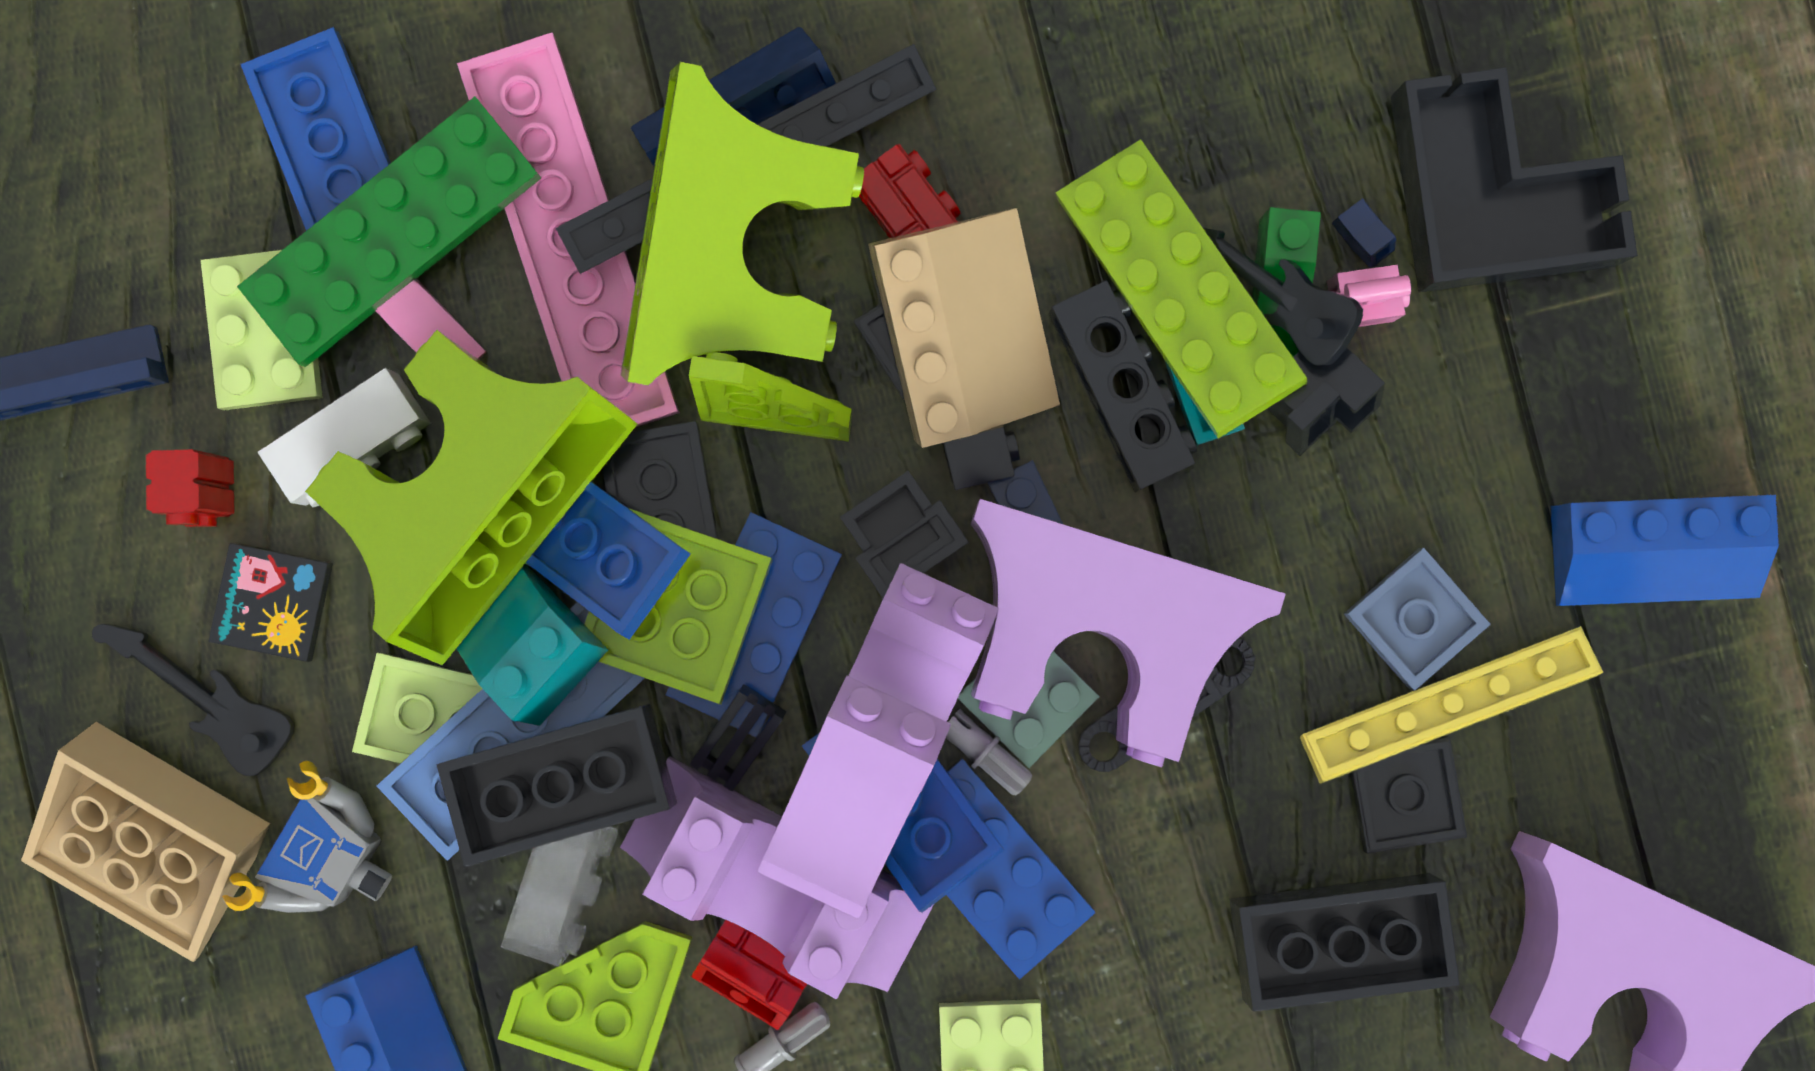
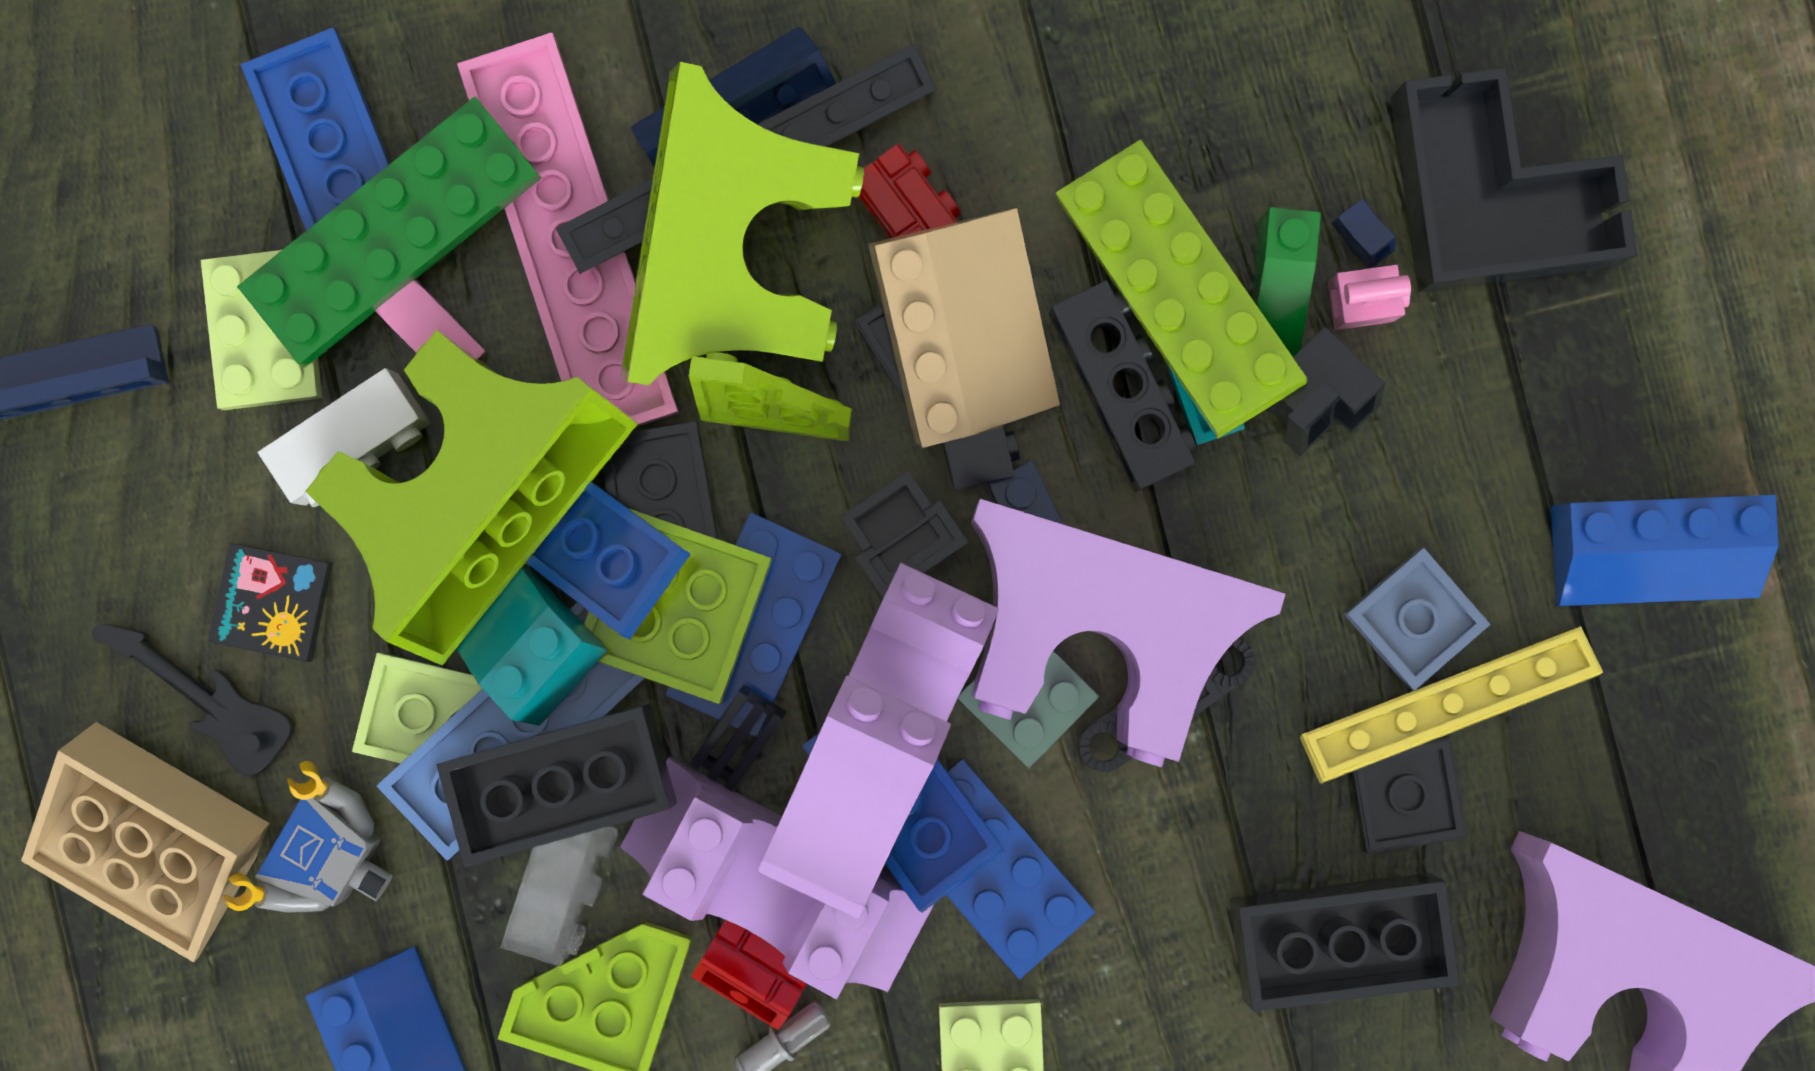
(189, 486): red brick -> none
(987, 753): light grey axle -> none
(1315, 318): black piece -> none

